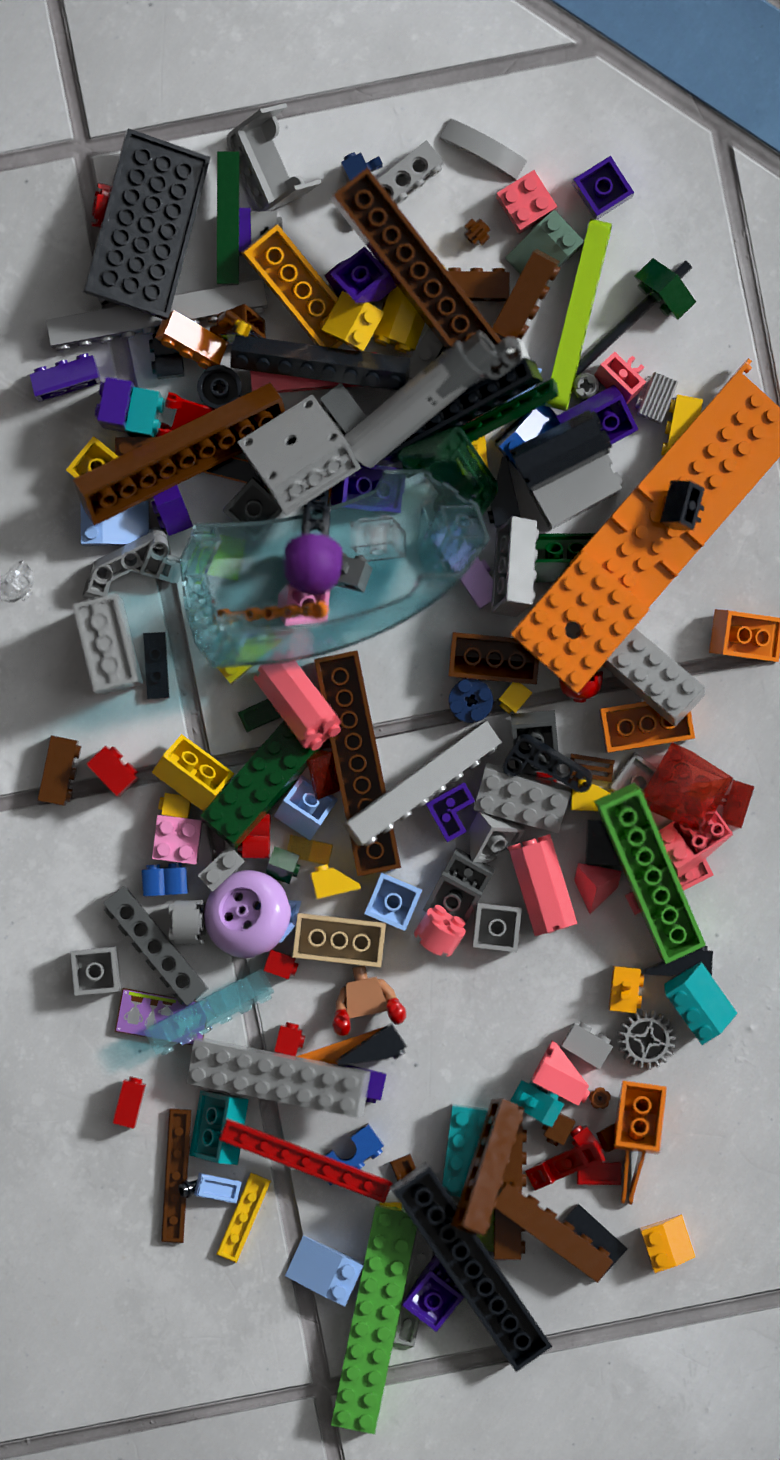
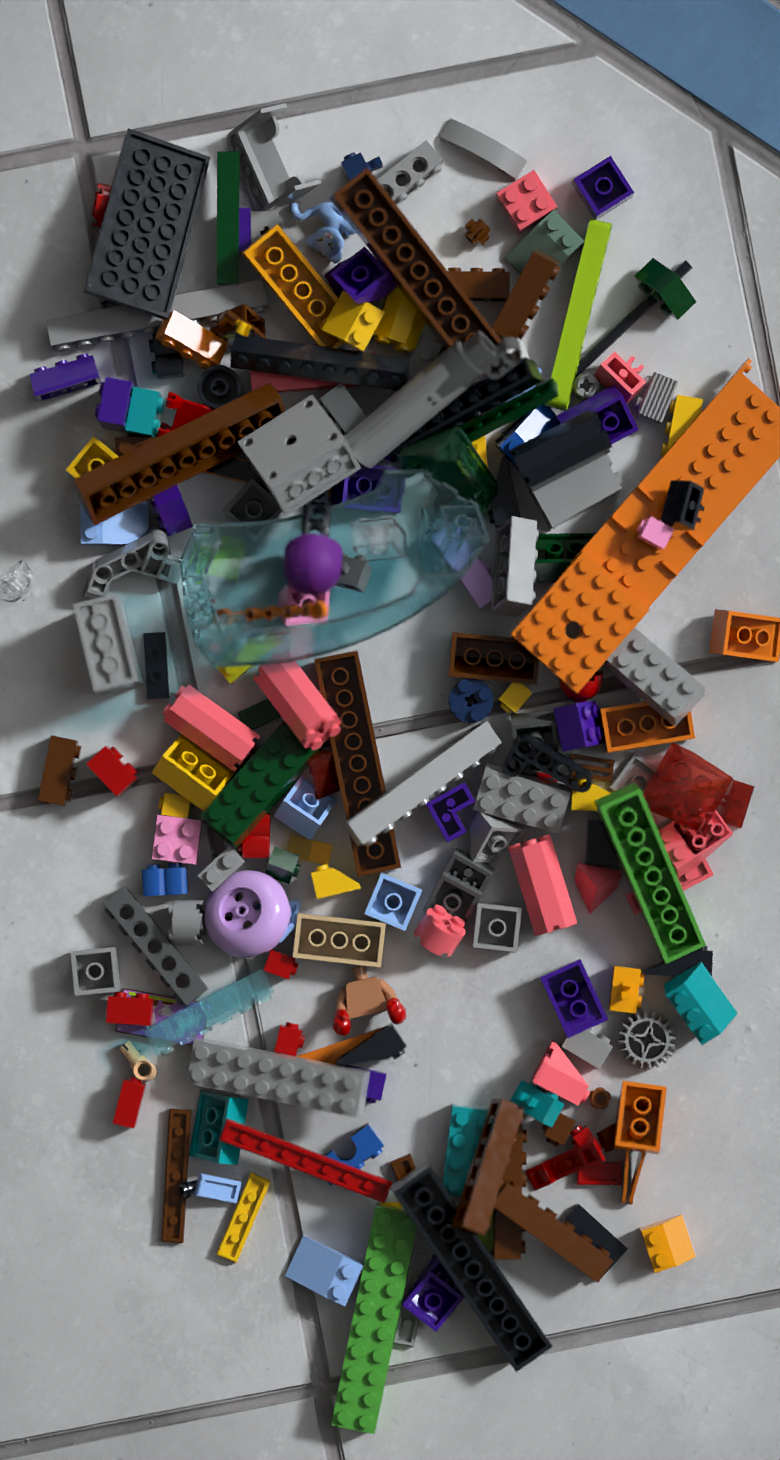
(130, 1010): none -> red brick
(138, 1061): none -> light nougat pin
(210, 727): none -> coral brick
(328, 239): none -> light blue animal
(573, 998): none -> dark purple slope
(579, 725): none -> dark purple brick
(654, 532): none -> bright pink brick

